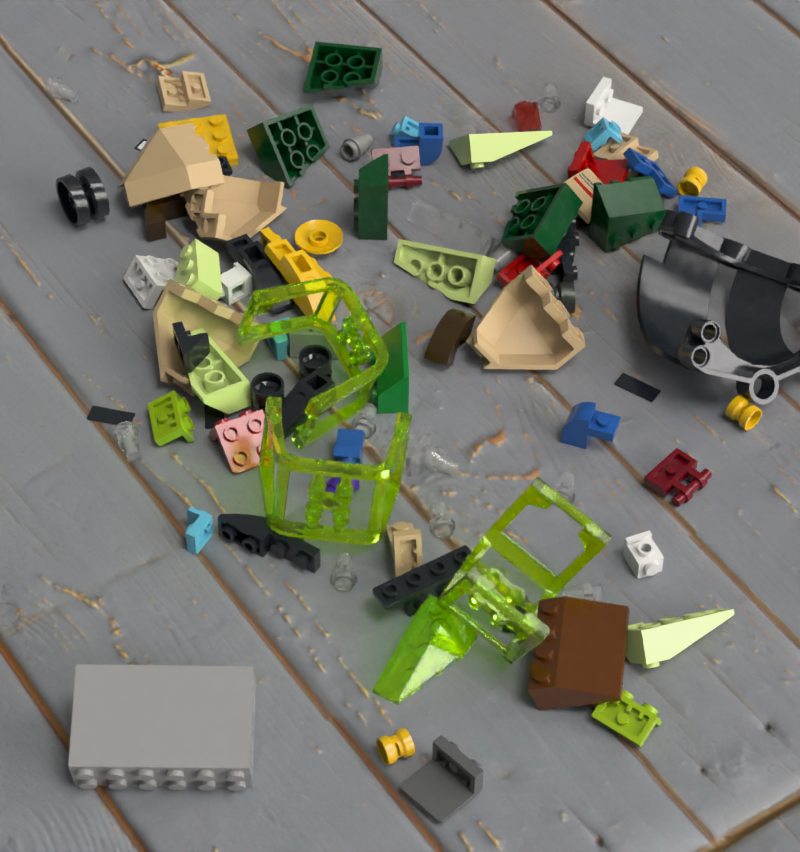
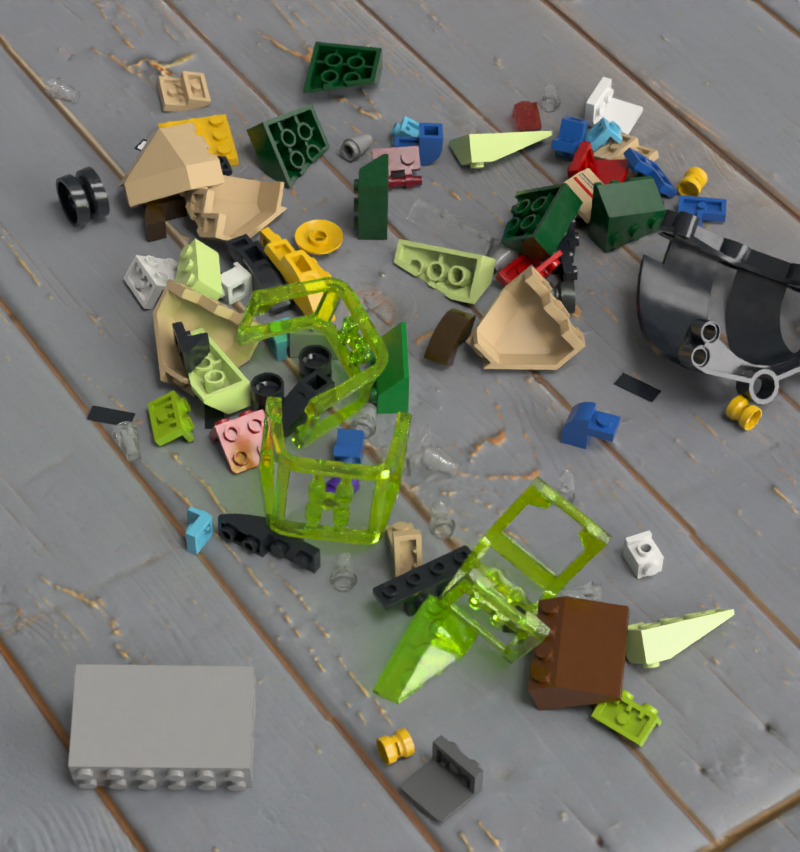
(571, 134): none -> blue brick
(671, 472): dark red plate -> none

